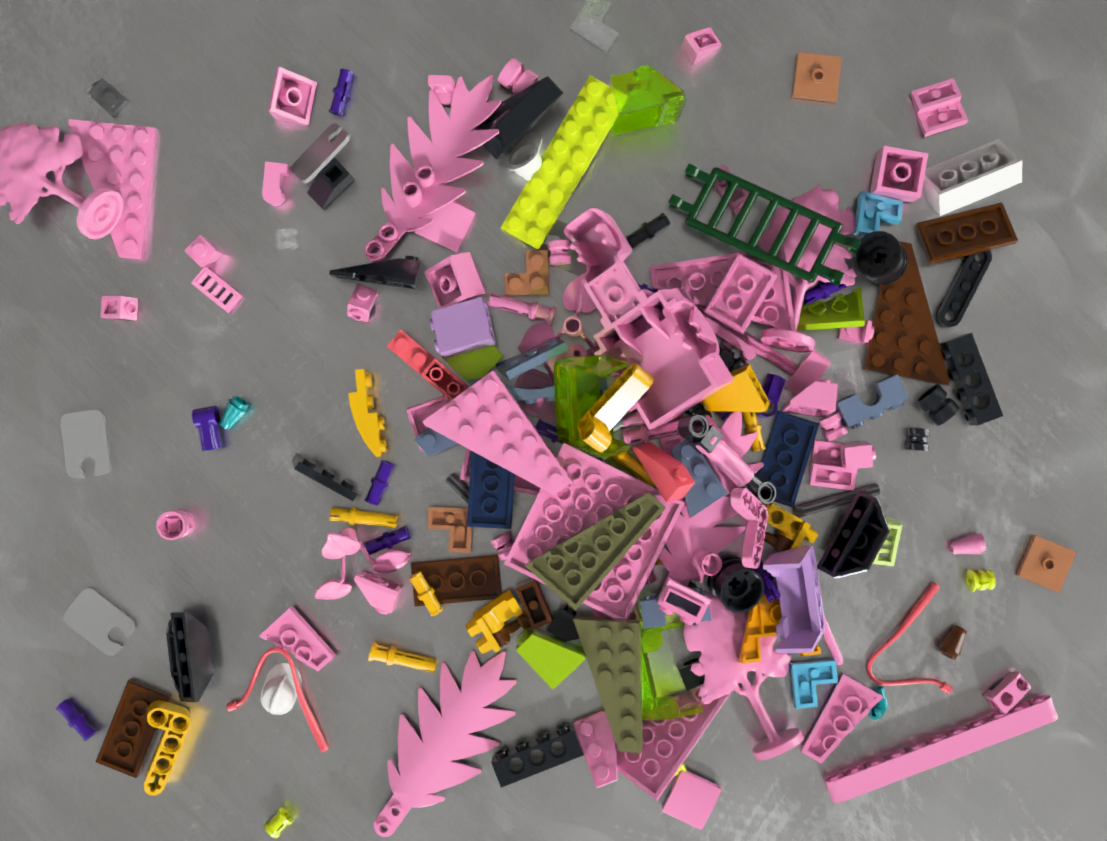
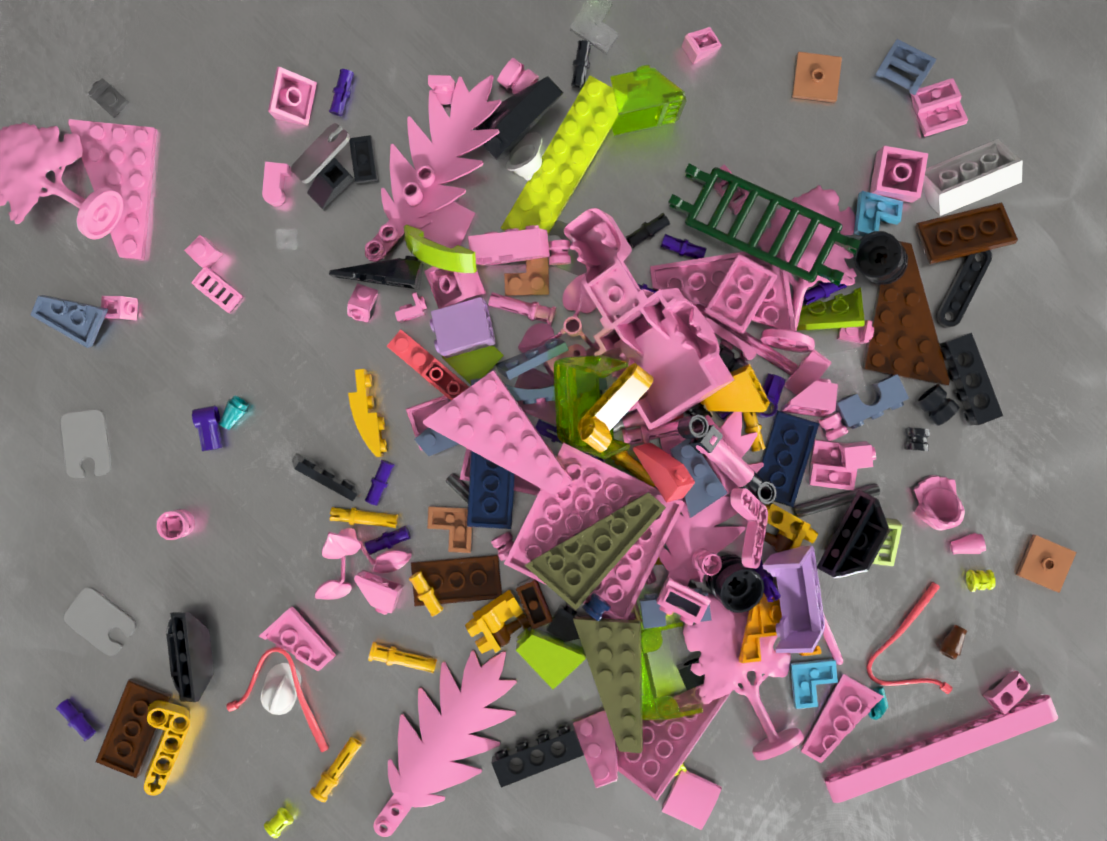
(70, 318): none -> sand blue wing
(331, 777): none -> yellow pin
(363, 159): none -> black plate
(408, 312): none -> bright pink bracket
(455, 259): none -> lime slope
(510, 246): none -> bright pink wedge
(581, 63): none -> black pin
(596, 607): none -> dark blue wheel
(683, 247): none -> dark purple pin
(909, 60): none -> sand blue plate
(939, 502): none -> bright pink hair

